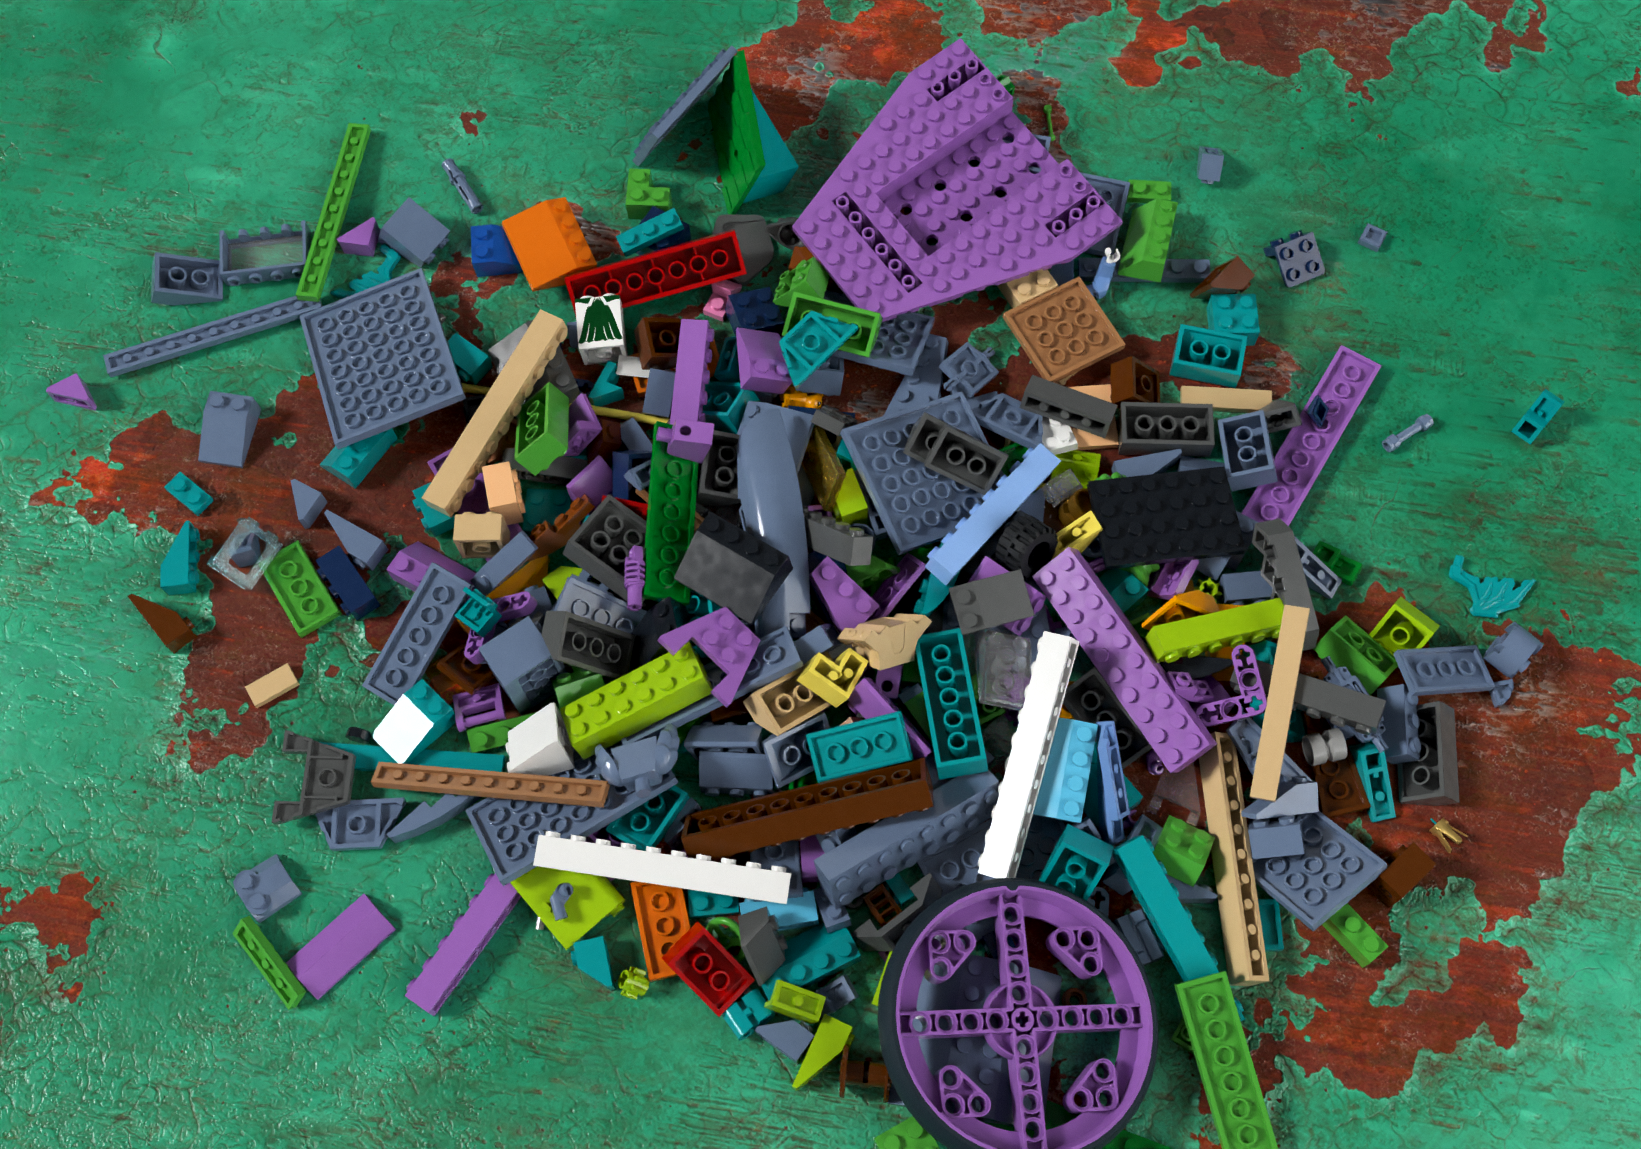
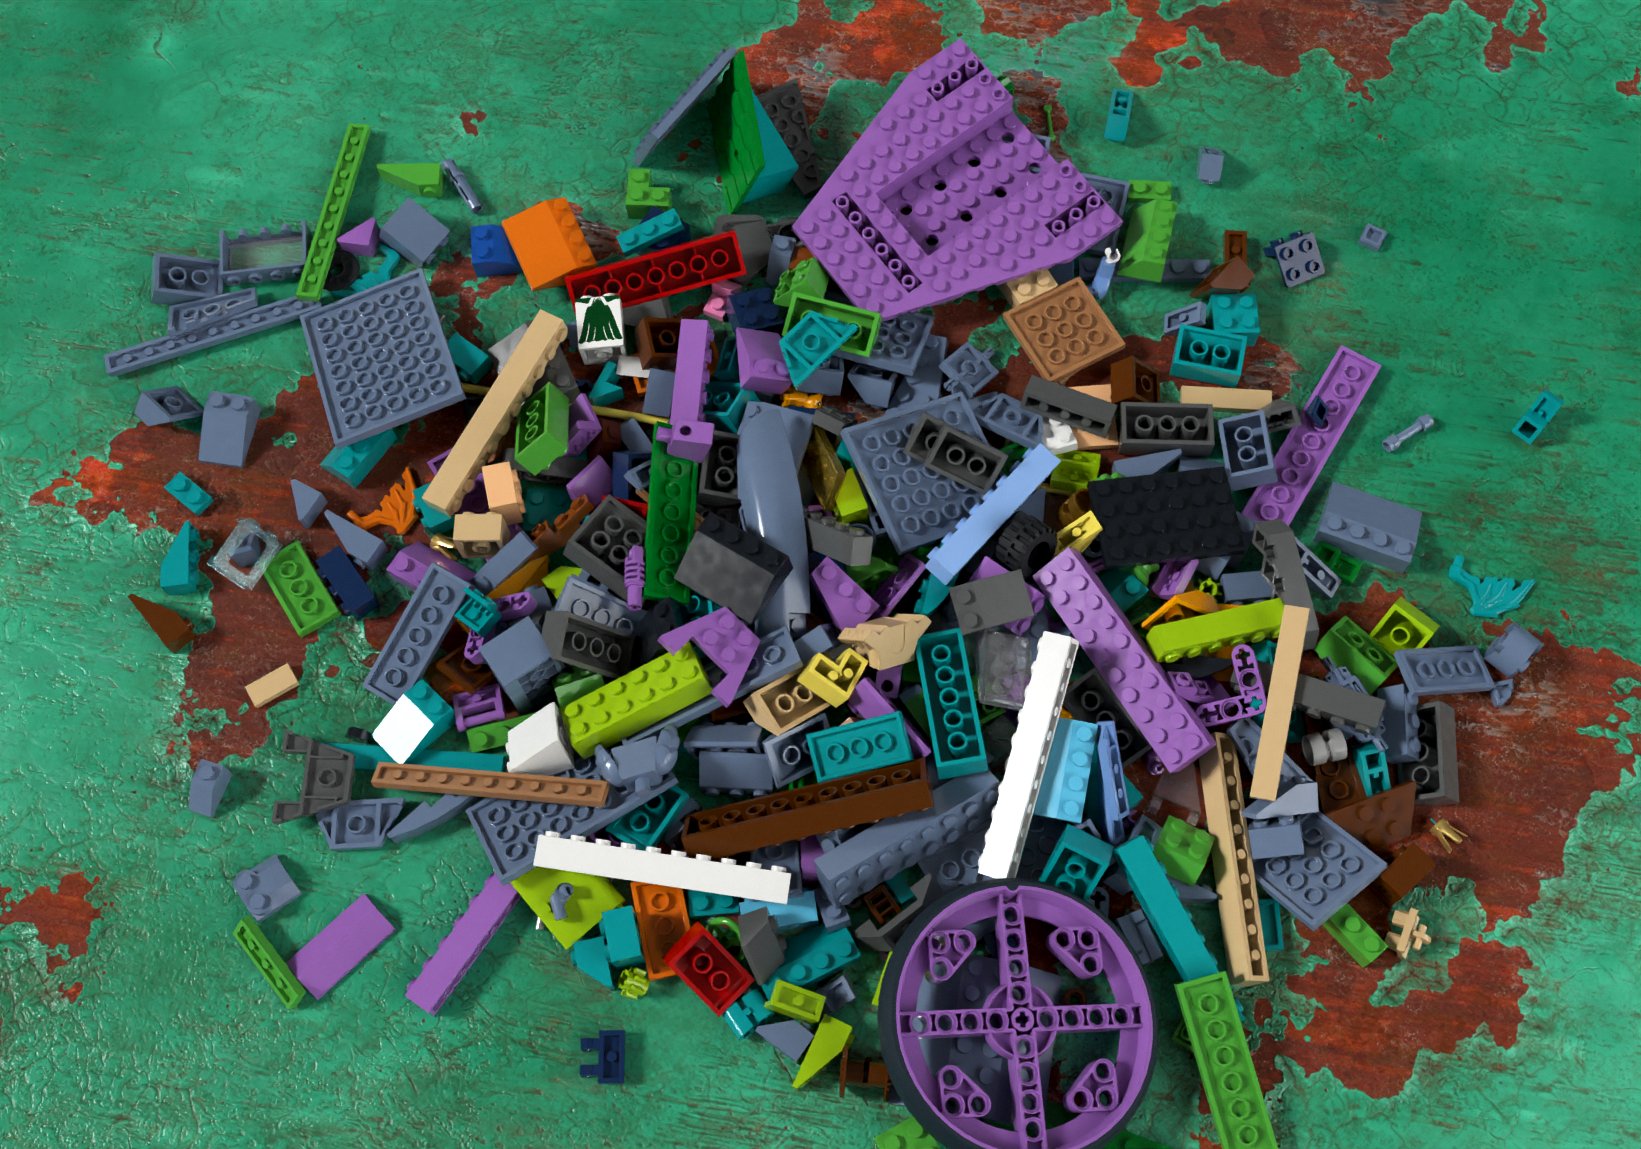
(72, 392): medium lavender slope -> none
(166, 406): none -> sand blue slope
(204, 311): none -> sand blue wing
(208, 787): none -> sand blue slope
(348, 273): none -> black wheel
(396, 509): none -> orange animal
(418, 178): none -> bright green slope
(439, 542): none -> pearl gold piece
(611, 1057): none -> dark blue plate
(623, 938): none -> teal brick
(654, 309): none -> dark grey slope
(779, 258): none -> sand blue slope
(788, 116): none -> dark grey wing
(873, 384): none -> sand blue slope
(1061, 488): clear brick -> none
(1118, 115): none -> teal slope
(1190, 315): none -> sand blue slope
(1235, 245): none -> reddish brown plate
(1369, 527): none -> sand blue slope
(1378, 817): none -> reddish brown wing
(1409, 923): none -> tan hips

